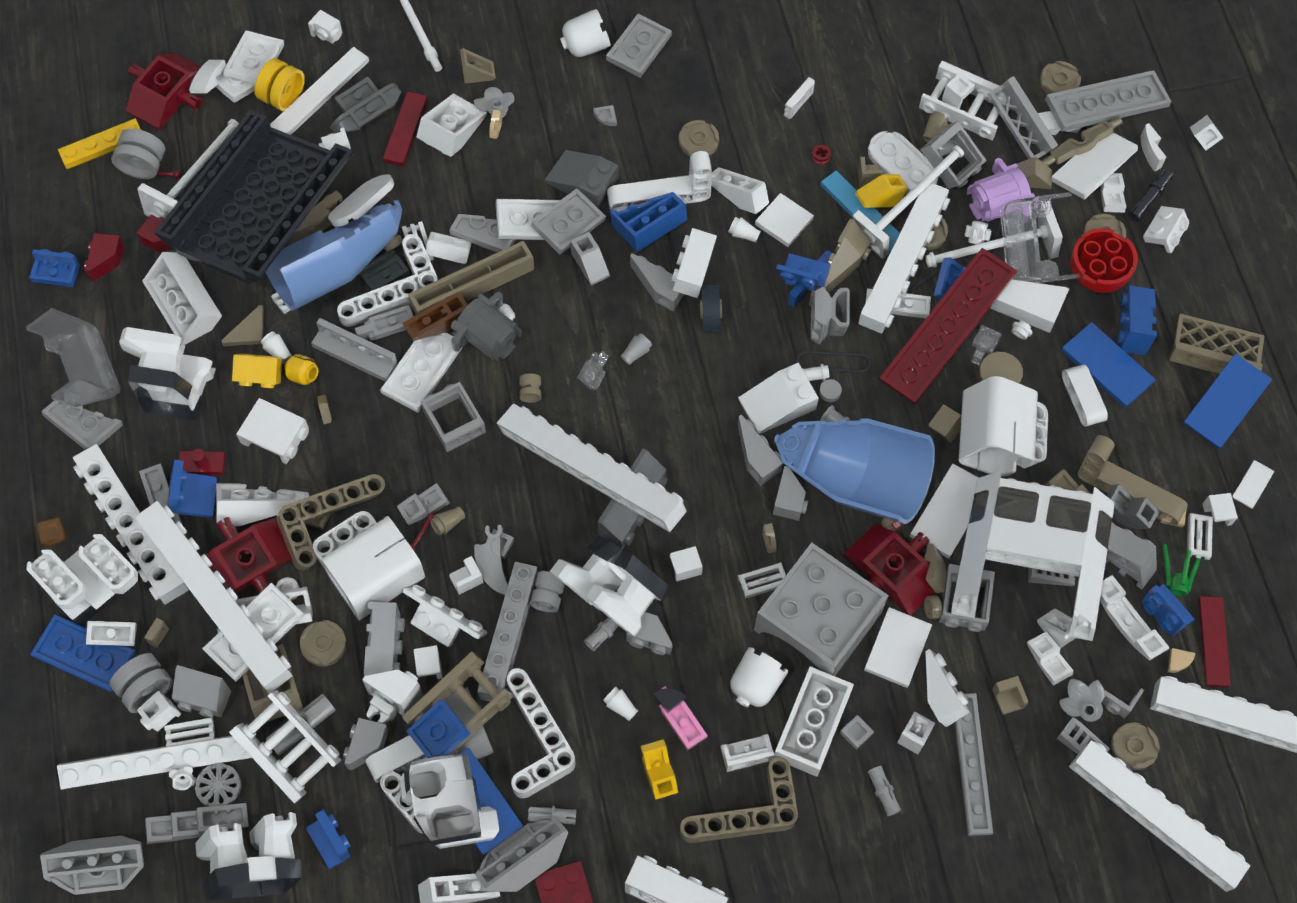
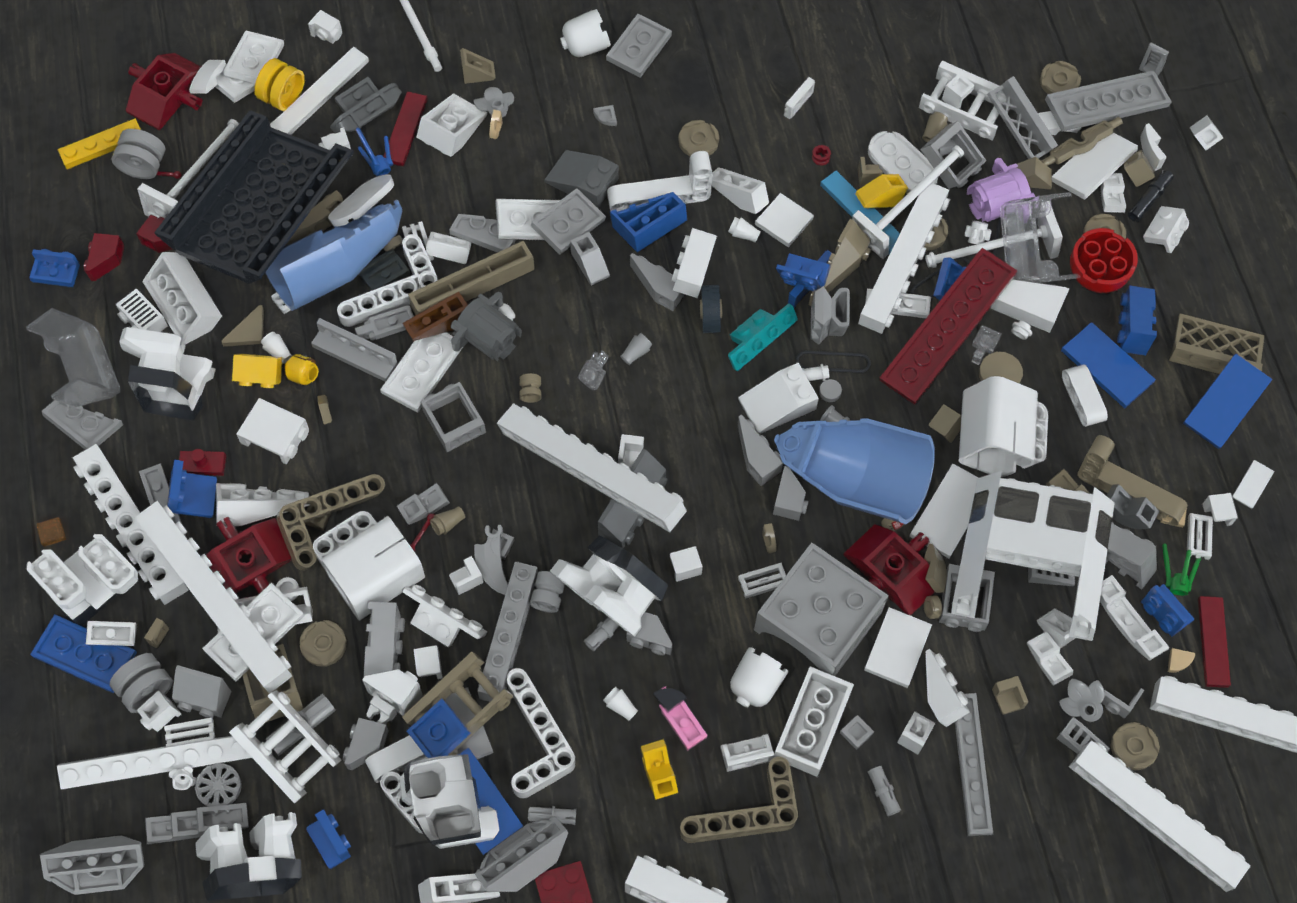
(140, 313): none -> white brick
(378, 163): none -> blue plant
(630, 449): none -> white panel
(758, 333): none -> teal bracket
(1139, 168): none -> dark tan panel
(1154, 59): none -> light grey slope

